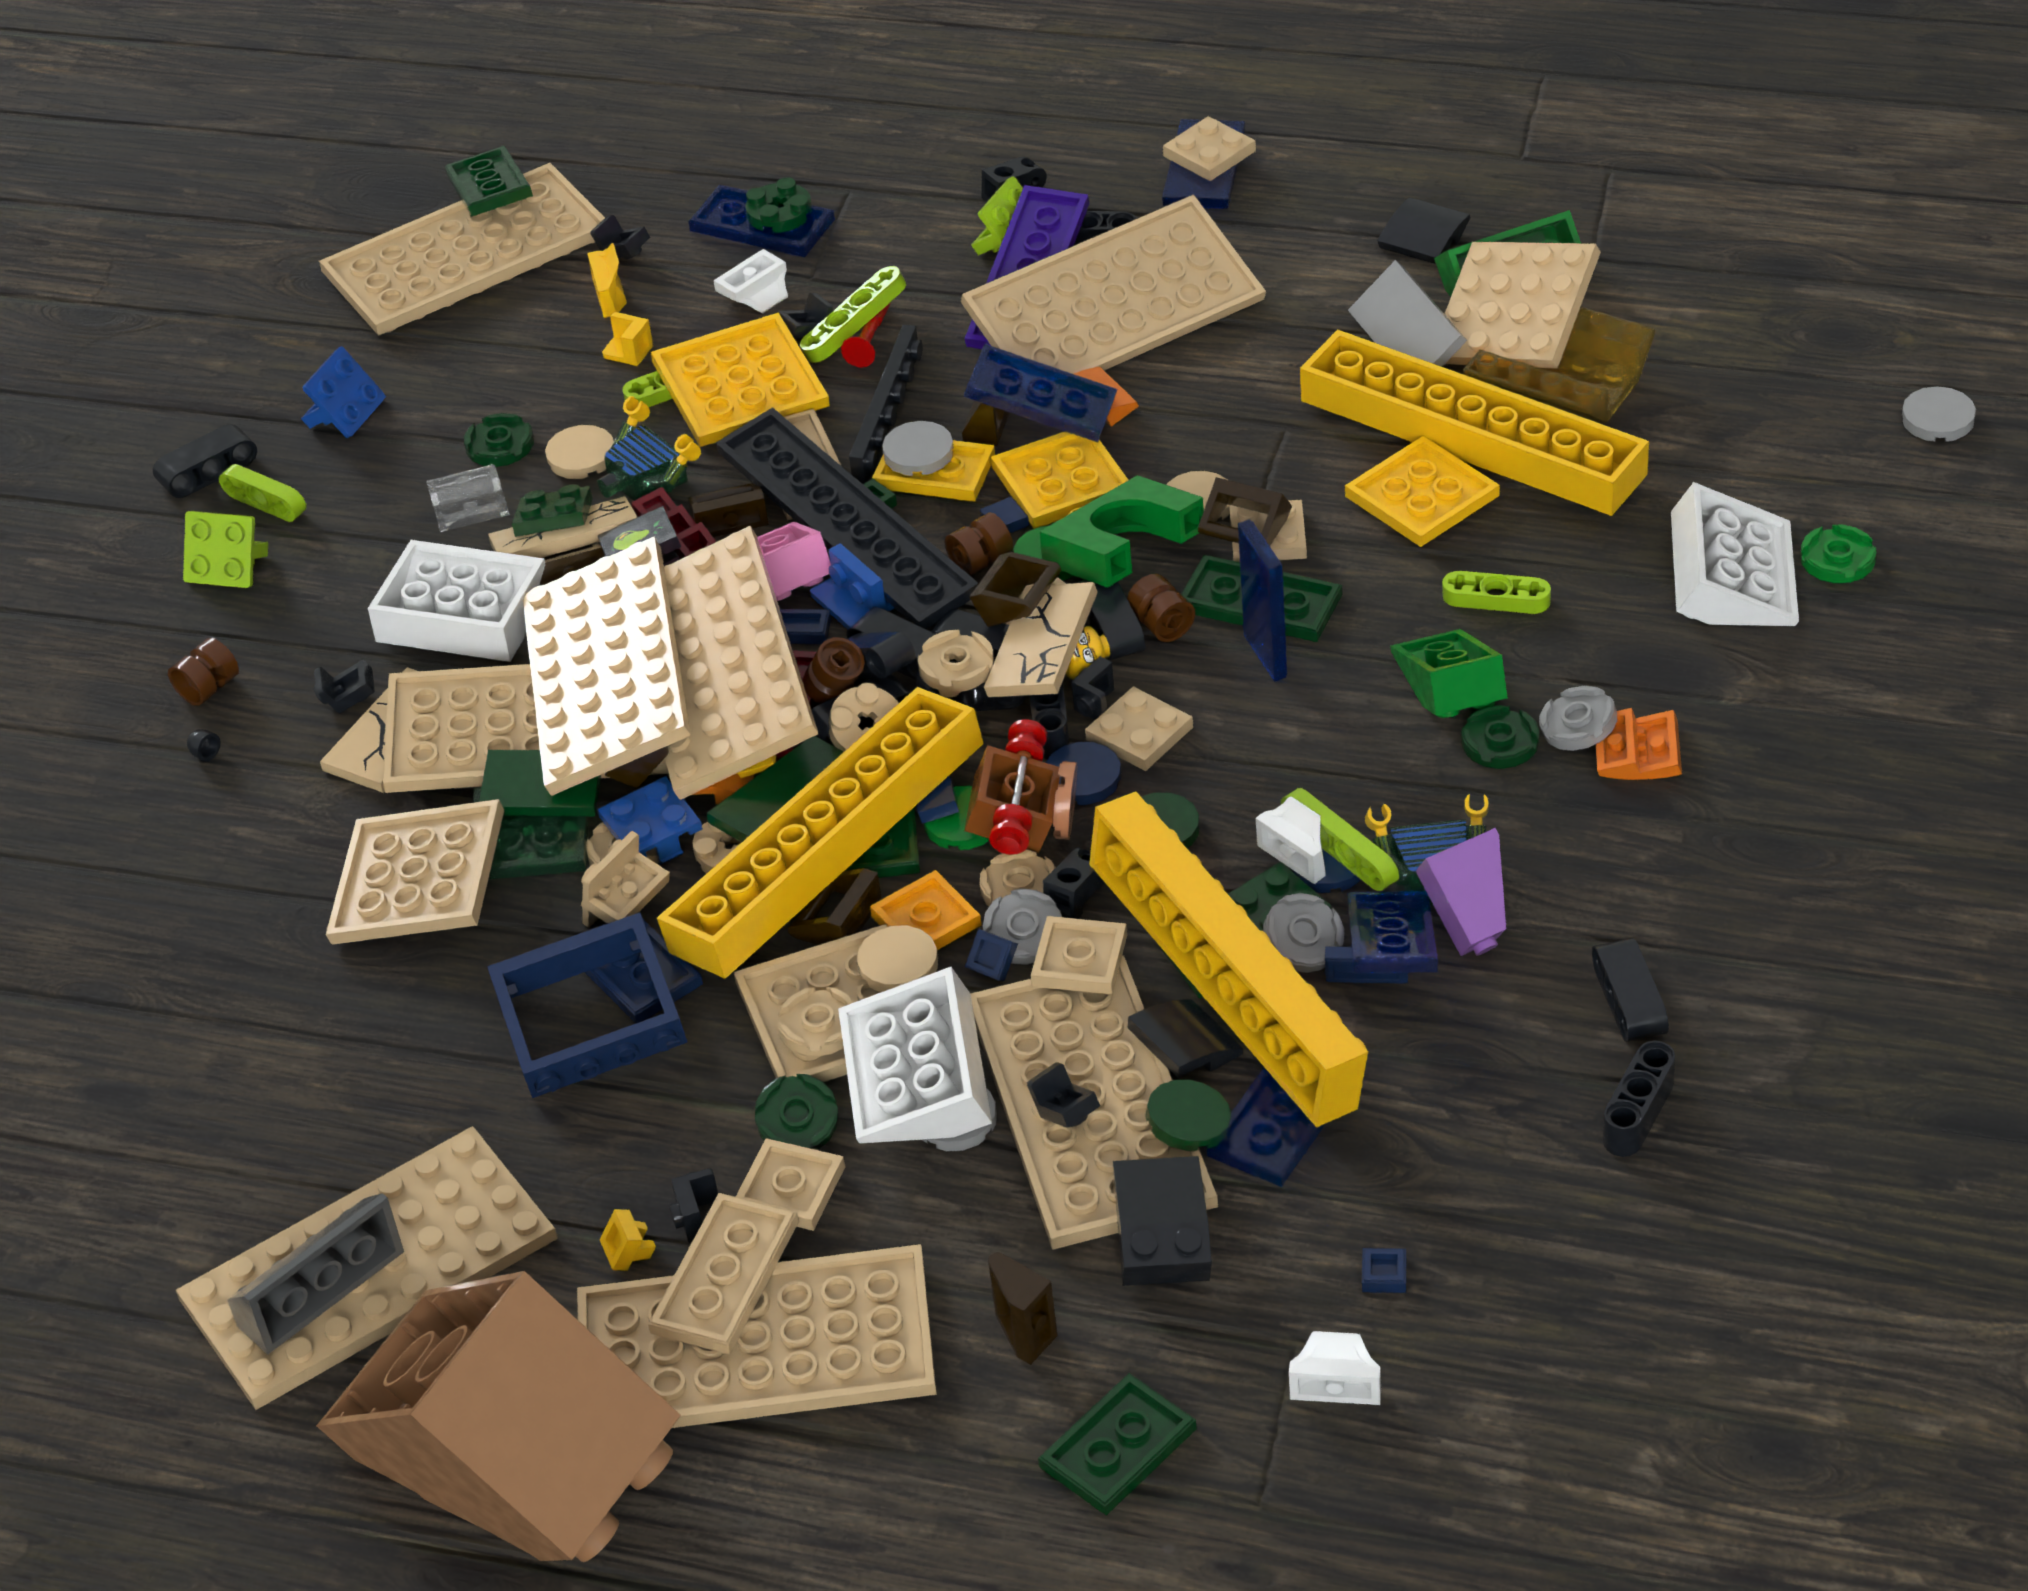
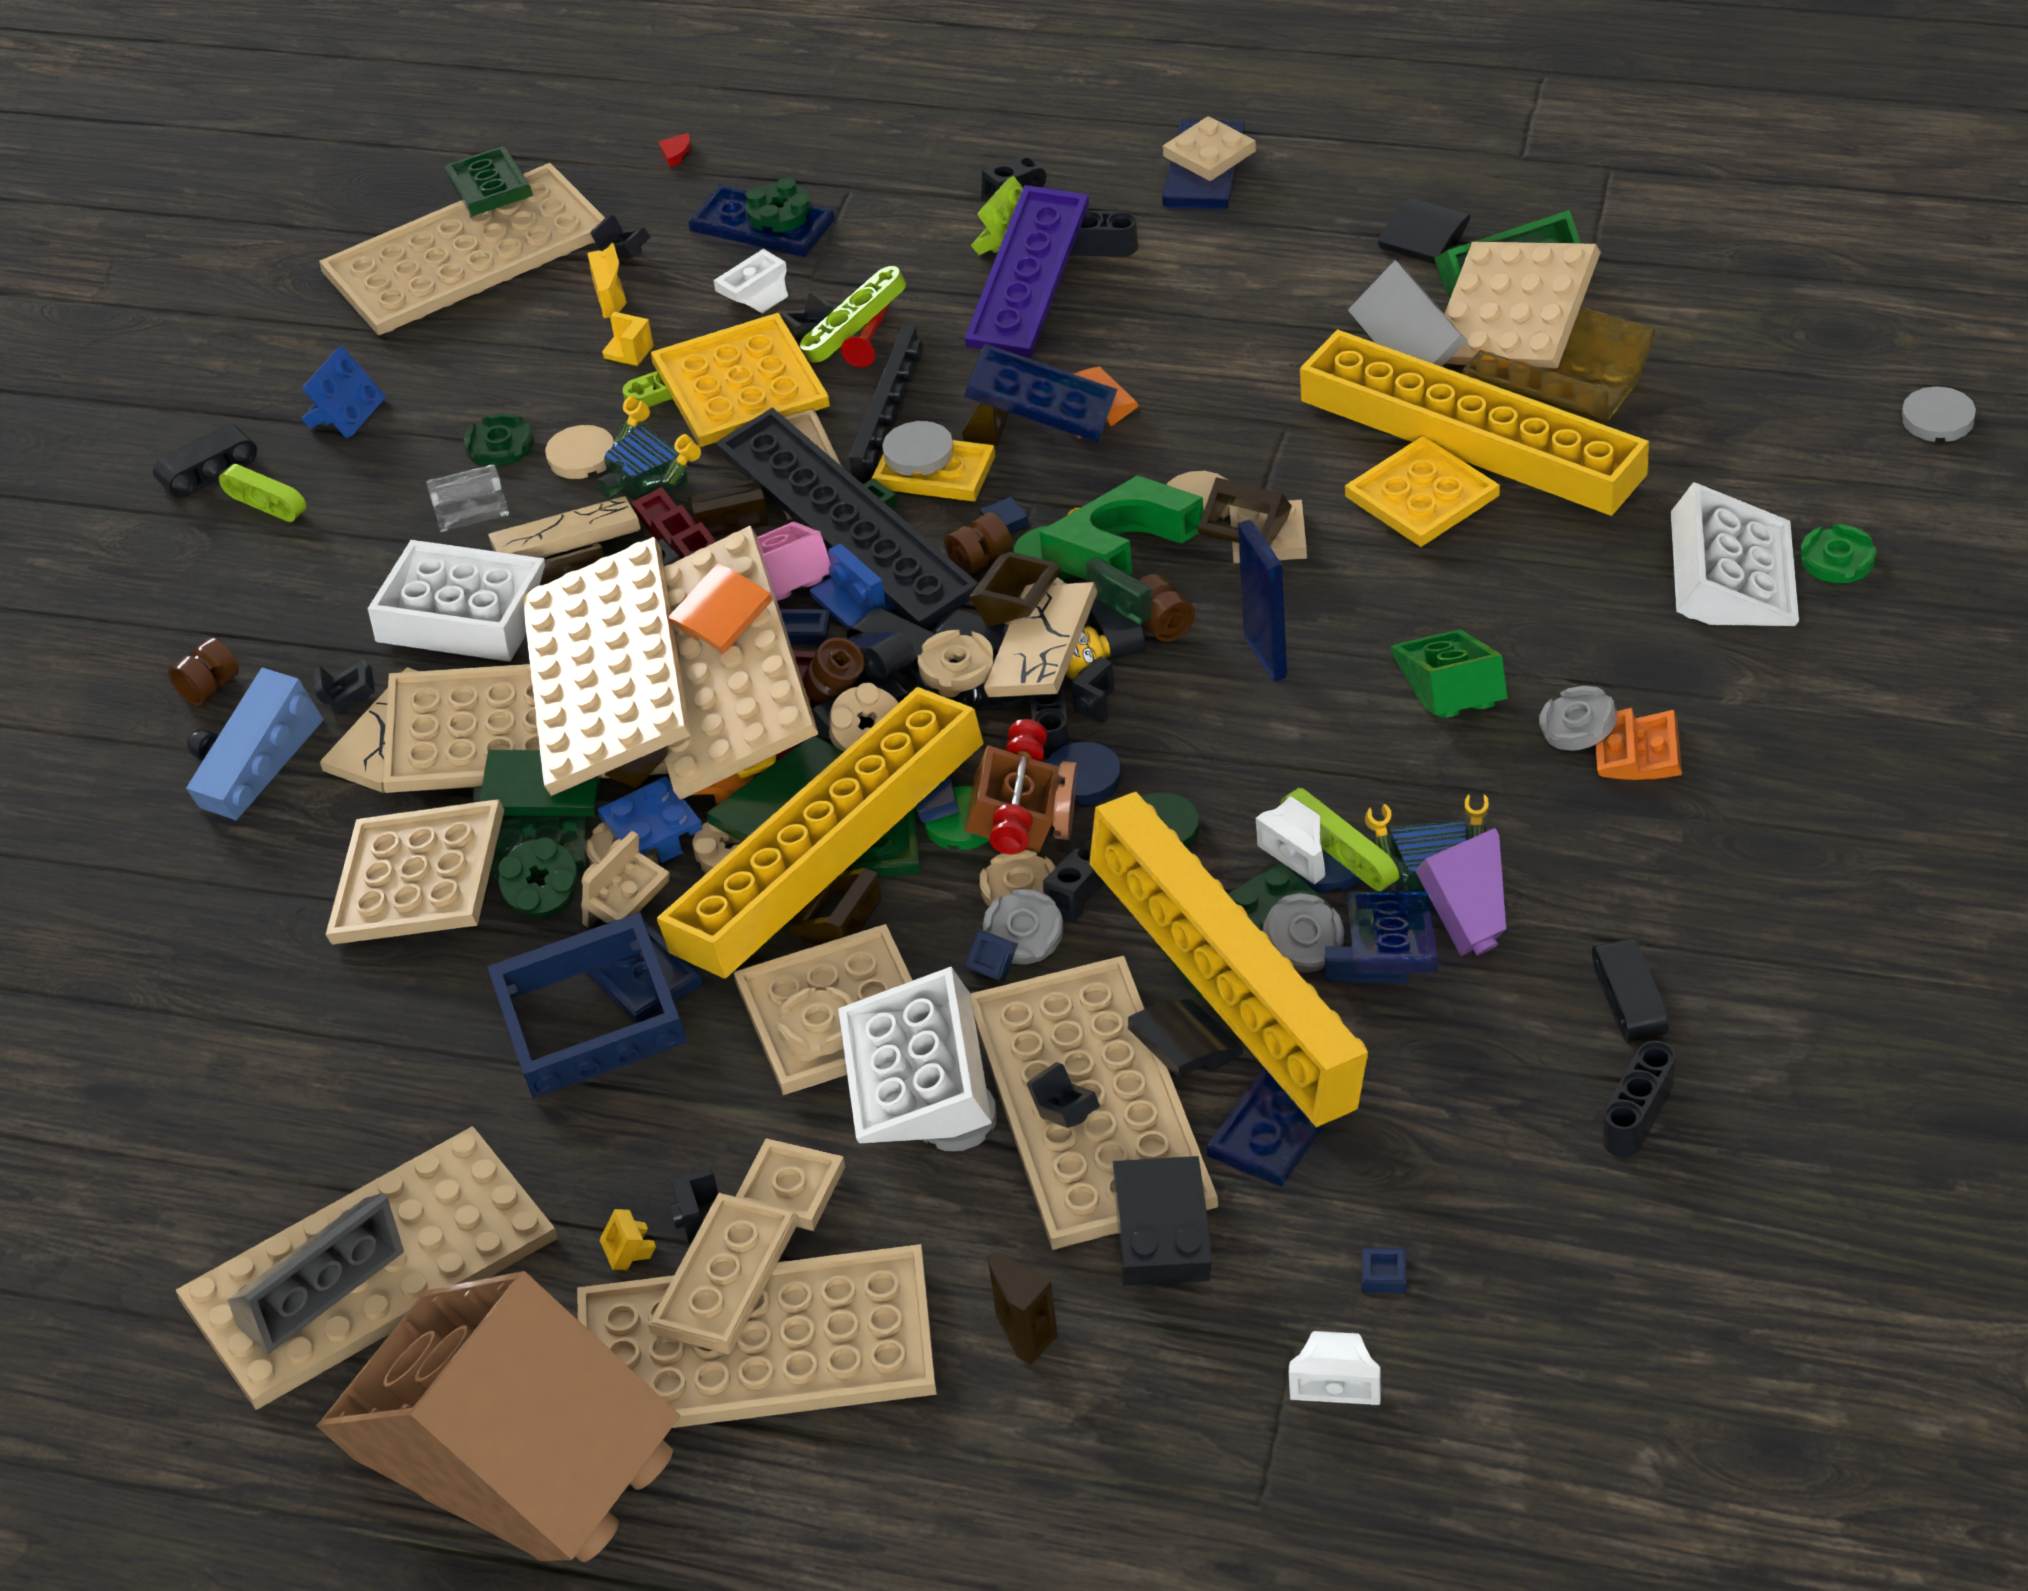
(220, 549): lime bracket -> none
(254, 744): none -> medium blue wedge
(540, 856): none -> dark green plate
(552, 510): dark green plate -> none
(642, 528): tile -> none
(675, 148): none -> red tile
(720, 608): none -> orange slope
(797, 1111): dark green tile -> none
(896, 957): tan tile -> none
(929, 906): light orange plate -> none
(1057, 475): yellow plate -> none
(1079, 955): tan plate -> none
(1117, 292): tan plate -> none
(1117, 1444): dark green tile -> none
(1120, 590): none -> clear green plate
(1139, 728): tan plate -> none
(1188, 1114): dark green tile -> none
(1217, 595): dark green tile -> none
(1500, 737): dark green tile -> none
(1520, 603): lime beam -> none

